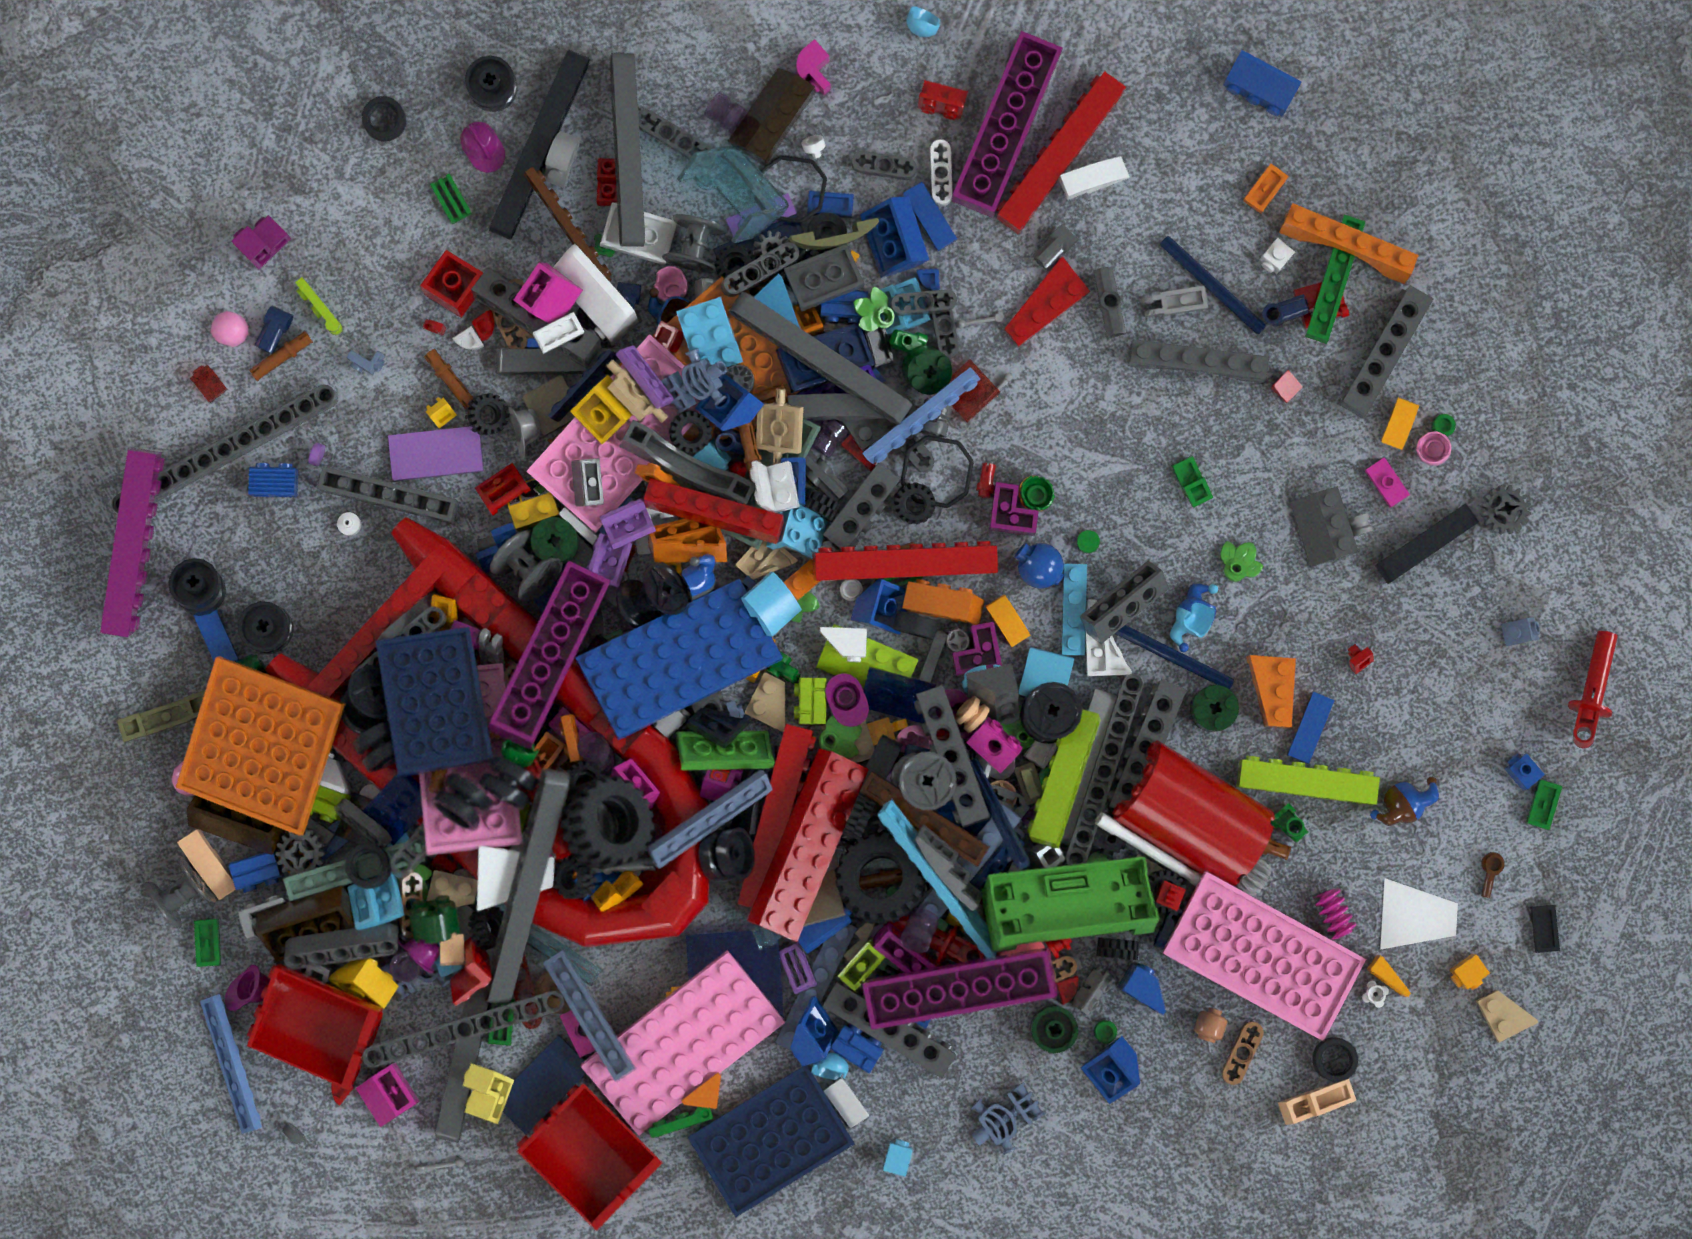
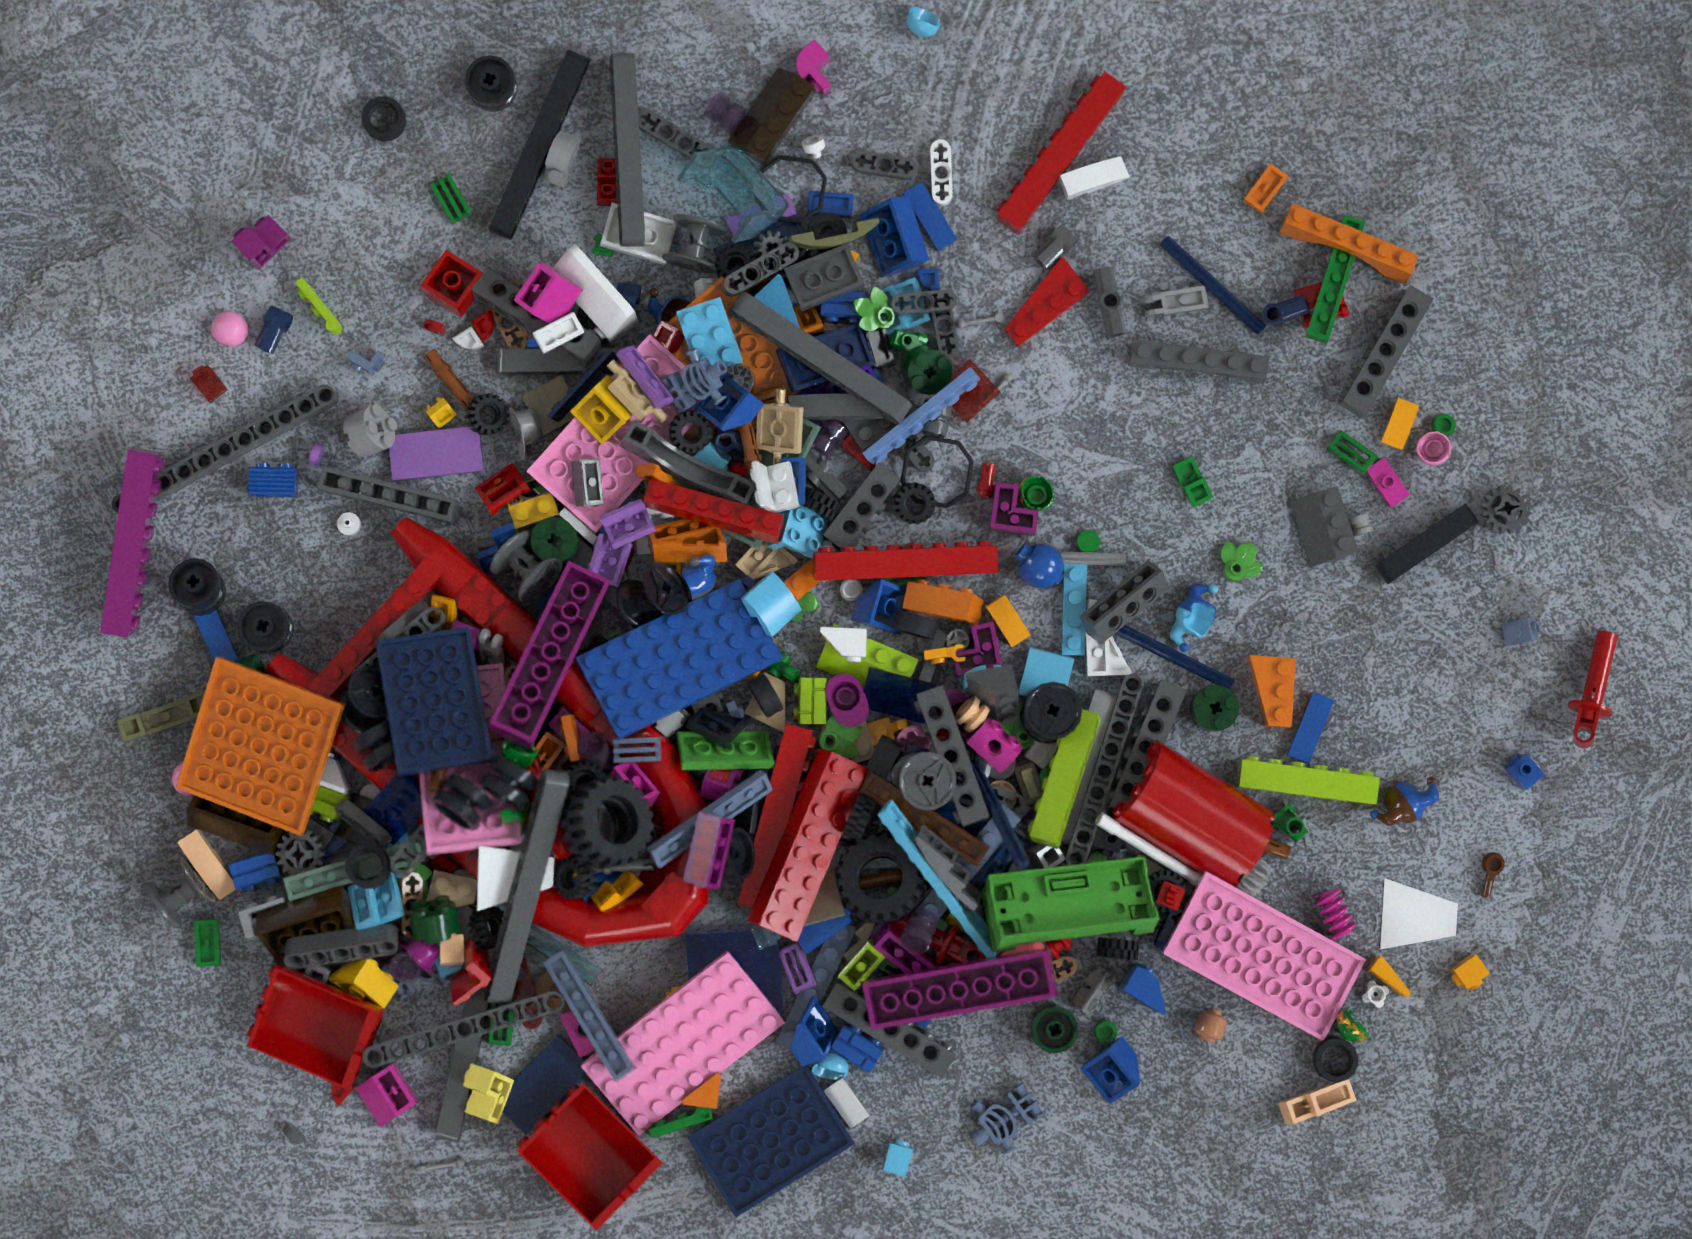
(231, 1064): medium blue plate -> none
(246, 988): magenta piece -> none
(287, 351): dark orange pin -> none
(370, 431): none -> light grey brick
(482, 147): magenta piece -> none
(508, 816): none -> green tile
(563, 218): reddish brown plate -> none
(617, 750): none -> sand blue tile
(671, 283): bright pink hair -> none
(708, 850): none -> magenta brick
(765, 695): none -> black tyre
(939, 655): none -> light orange plate
(942, 100): red bracket -> none
(1006, 124): magenta brick -> none
(1067, 988): red tile -> none
(1094, 558): none -> light grey axle
(1241, 1071): medium nougat beam -> none
(1261, 84): blue slope -> none
(1276, 256): white bracket -> none
(1286, 386): slope -> none
(1350, 1029): none -> green hair
(1359, 659): red tile -> none
(1367, 463): none -> green tile
(1504, 1015): tan wing -> none
(1544, 804): green plate -> none
(1545, 928): black tile -> none

